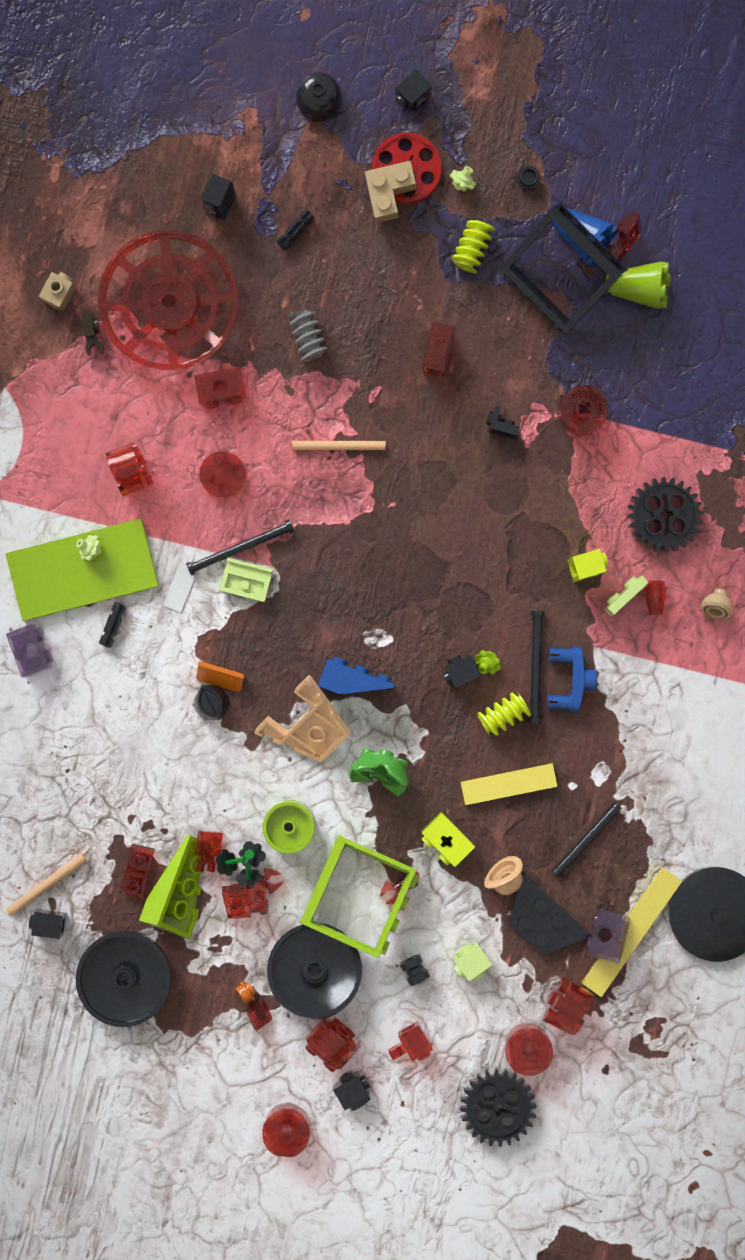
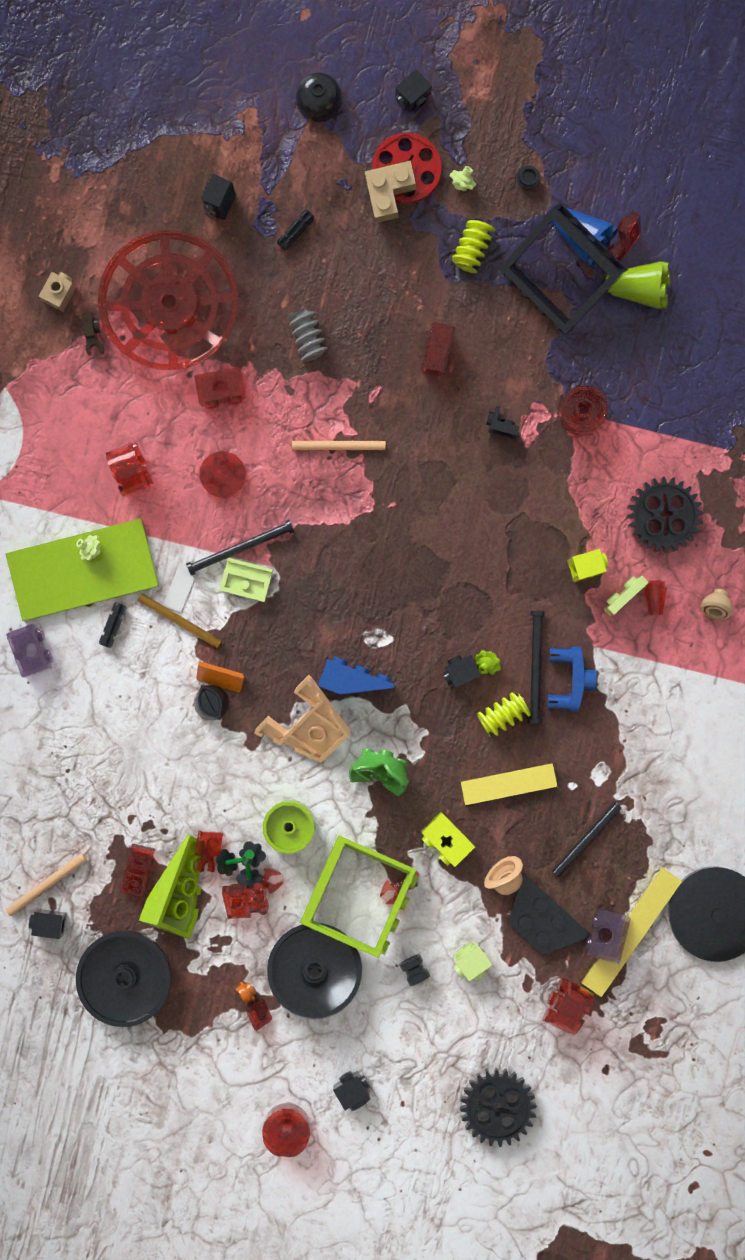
(179, 620): none -> pearl gold bar
(332, 1043): clear red brick -> none
(414, 1042): clear red brick -> none
(541, 1053): clear red brick -> none

